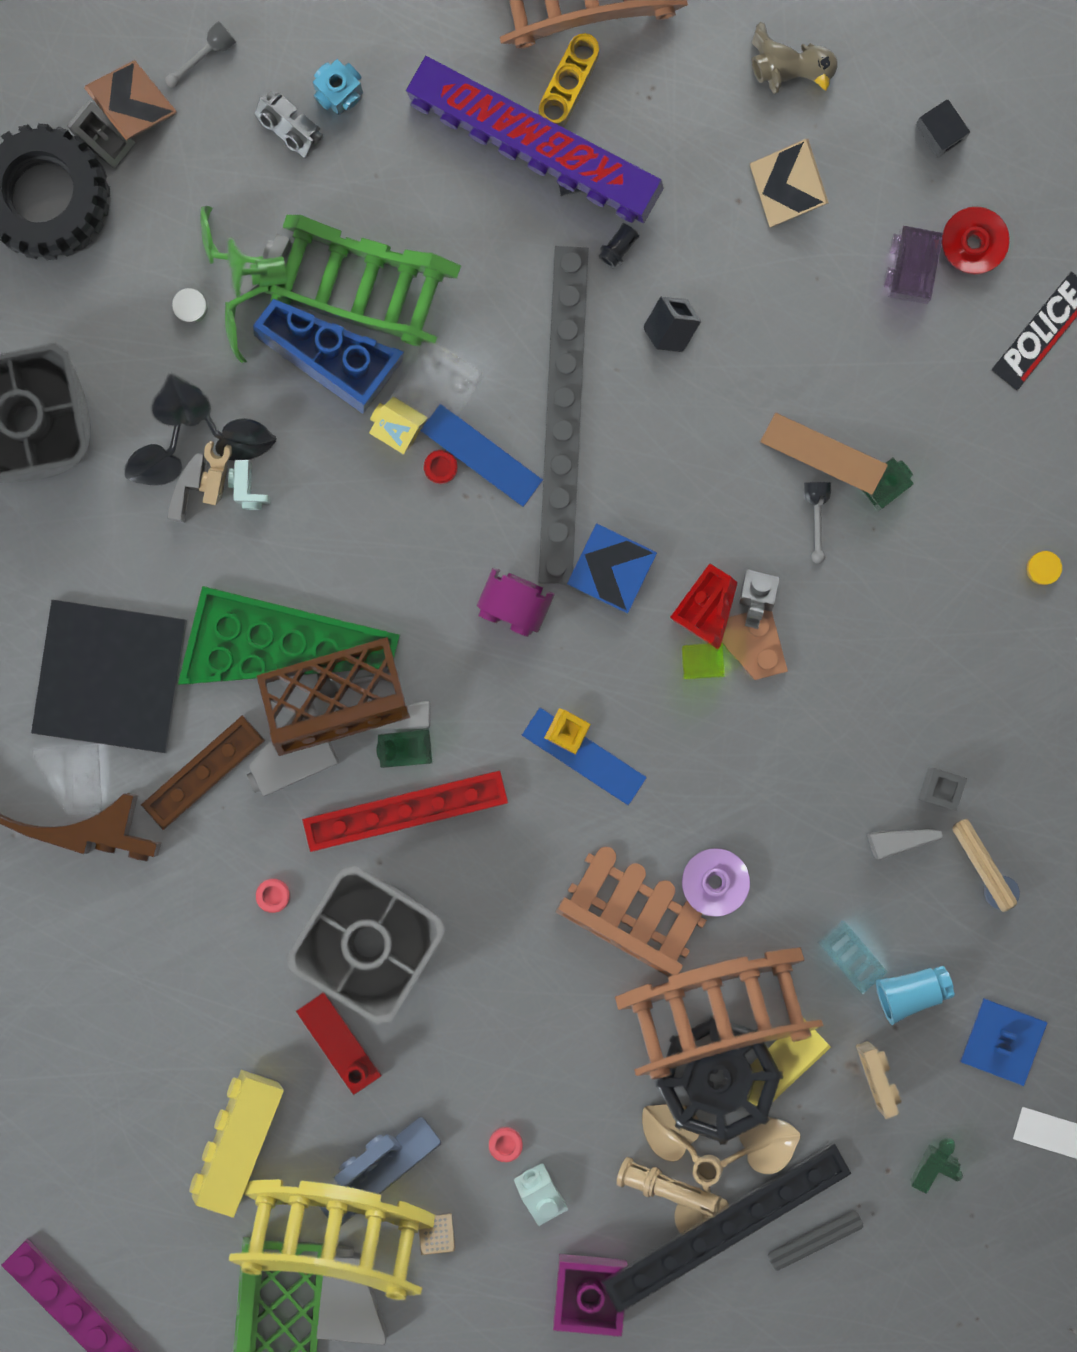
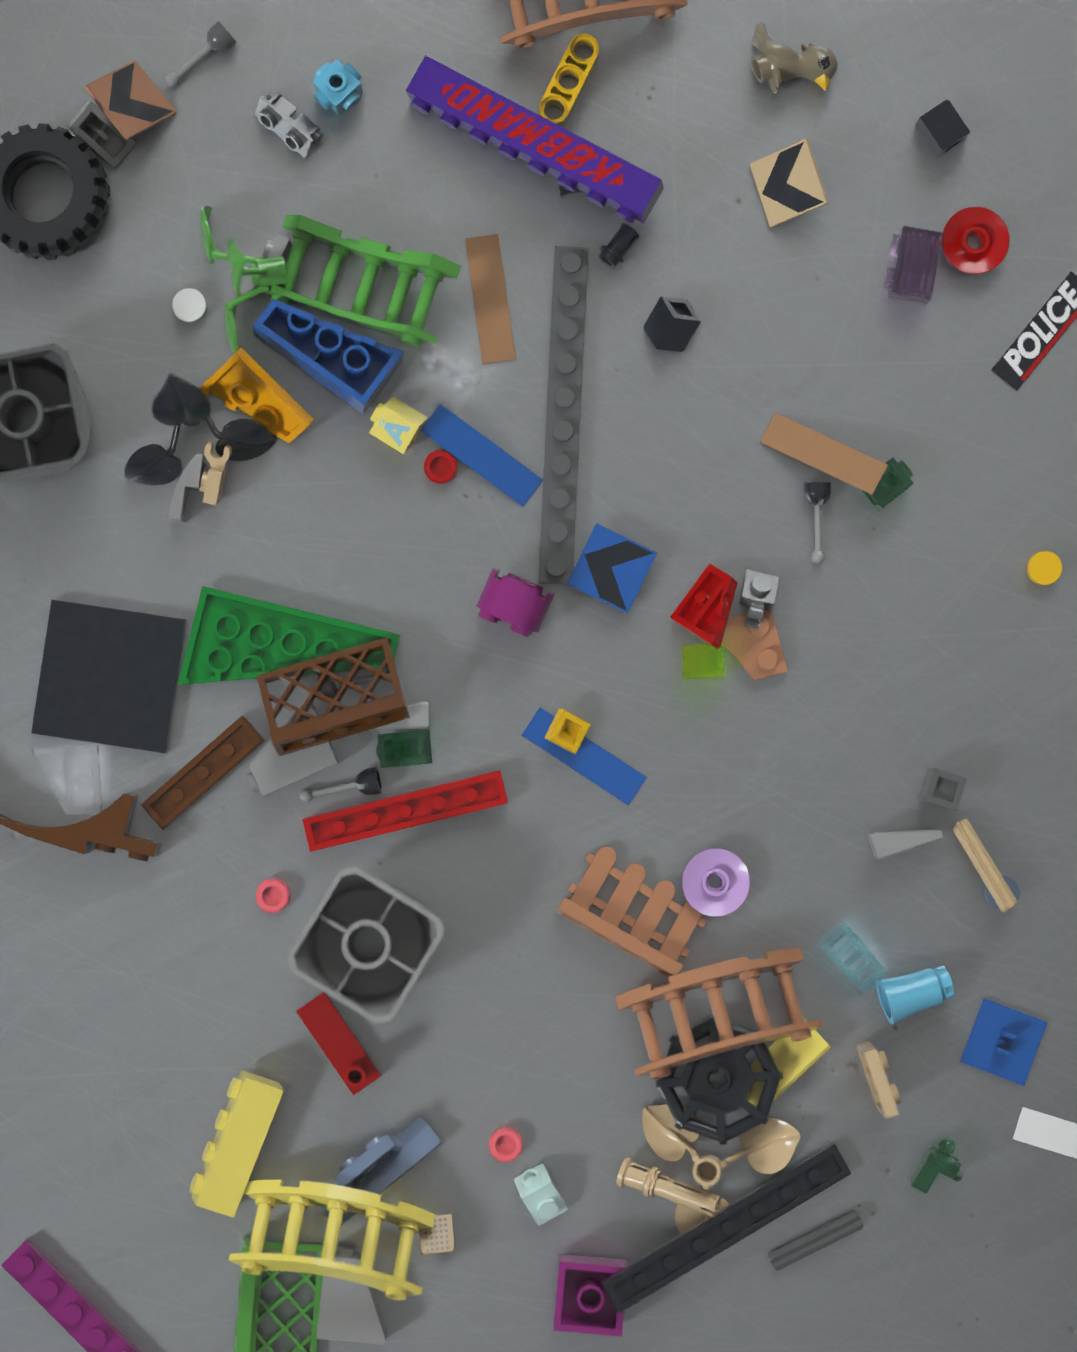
(240, 480): light aqua bracket -> none
(253, 391): none -> light orange wing
(366, 782): none -> hinge
(490, 299): none -> medium nougat sticker

